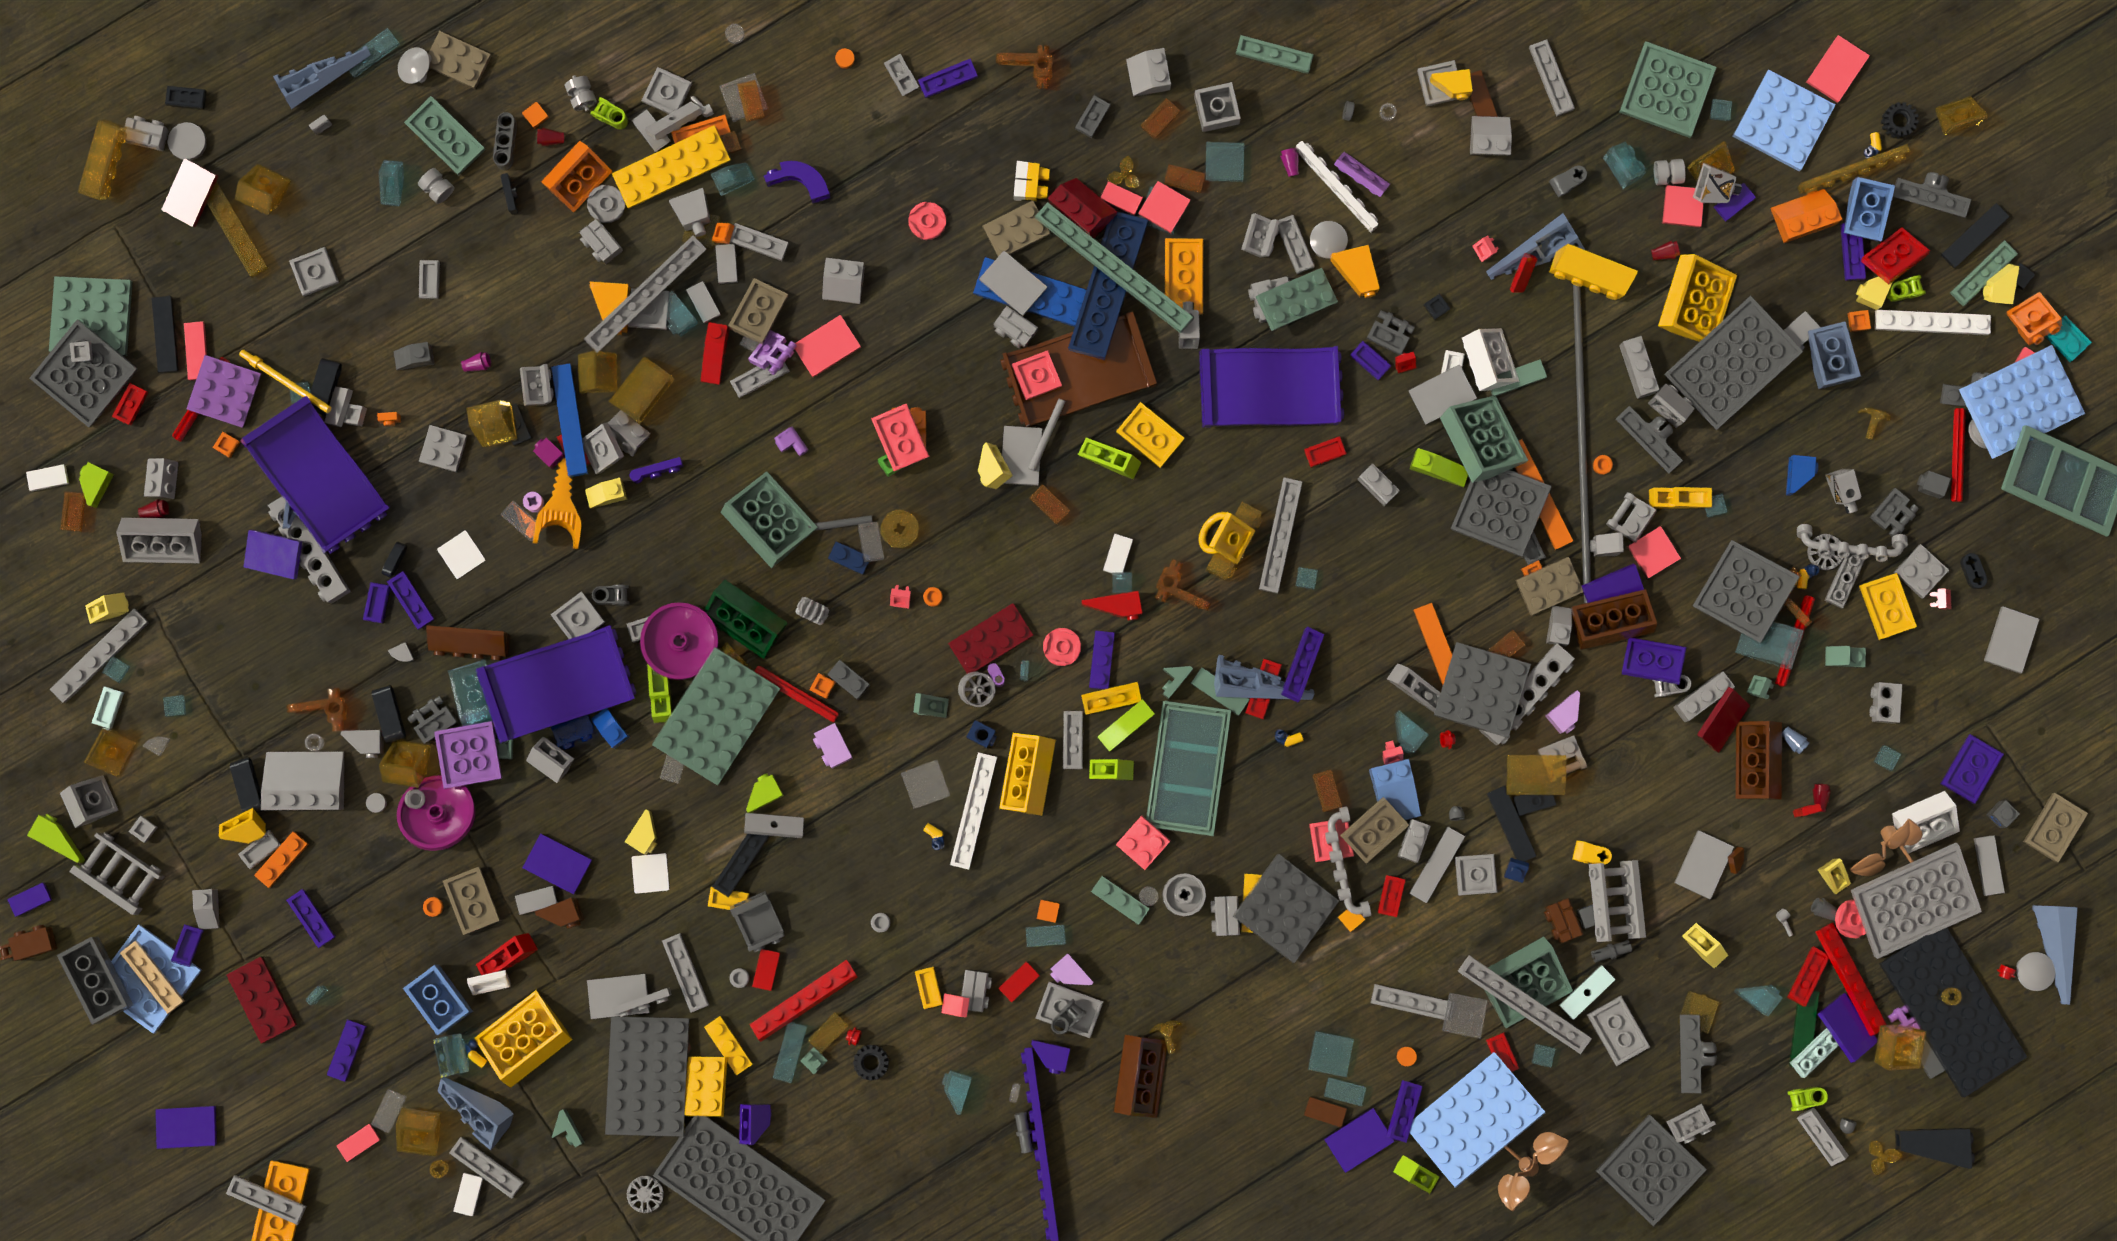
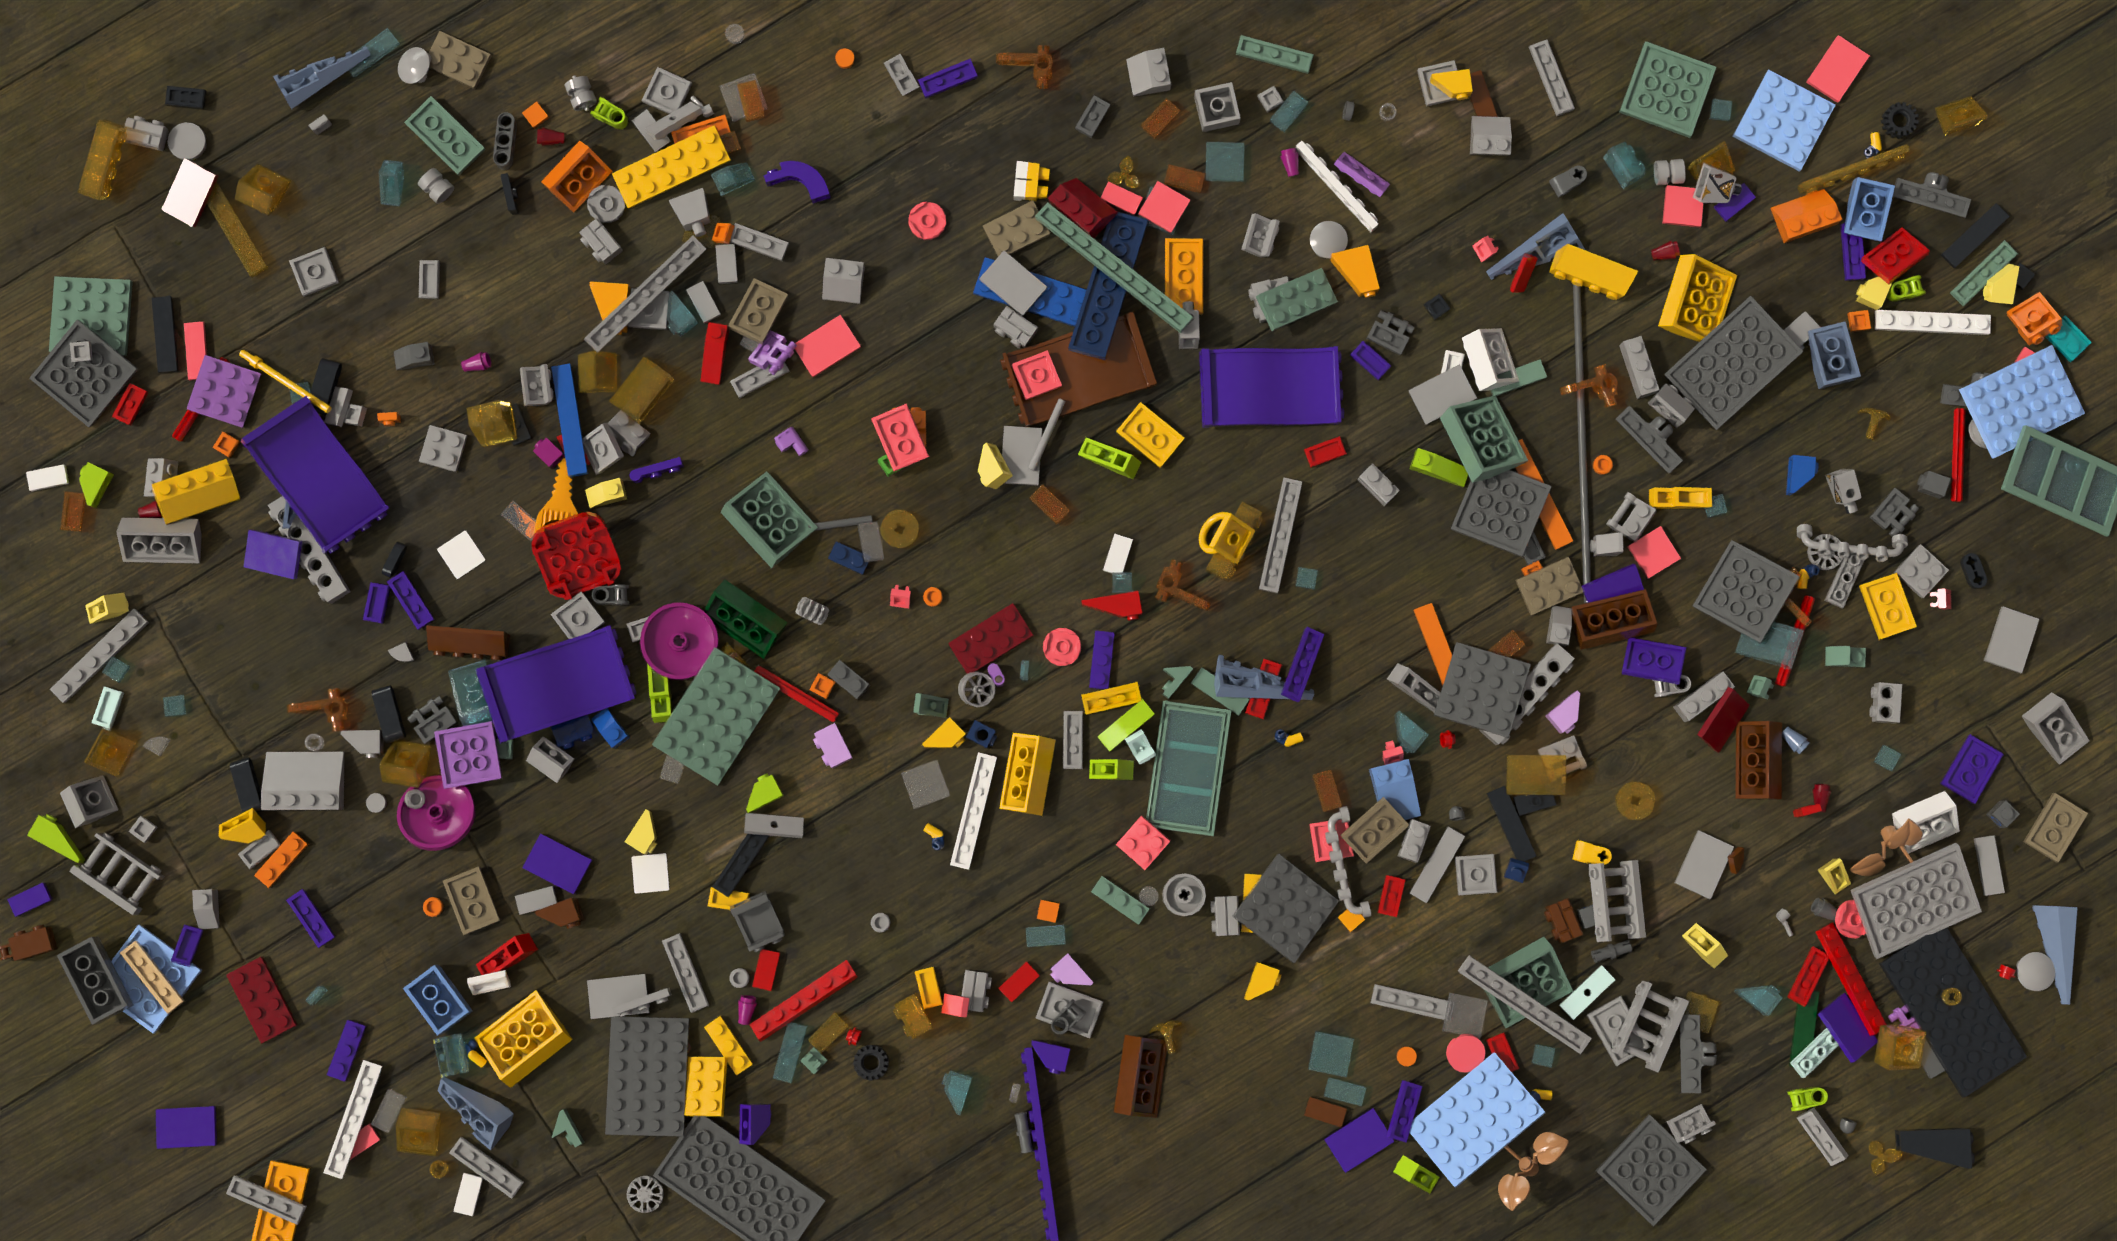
(195, 491): none -> yellow slope
(353, 1119): none -> white plate
(536, 504): lavender wheel -> none
(576, 555): none -> red tile
(746, 1008): none -> magenta cone
(913, 1016): none -> clear yellow slope
(946, 736): none -> yellow slope
(1140, 747): none -> light aqua bracket
(1262, 980): none -> yellow slope
(1270, 99): none -> light grey tile
(1288, 111): none -> clear light blue plate
(1295, 244): light grey tile -> none
(1405, 362): red plate -> none
(1465, 1052): none -> coral tile
(1539, 1094): none -> yellow arm
(1606, 394): none -> clear orange piece
(1624, 799): none -> clear yellow plate
(1663, 1040): none -> light grey fence
(2055, 727): none -> light grey slope

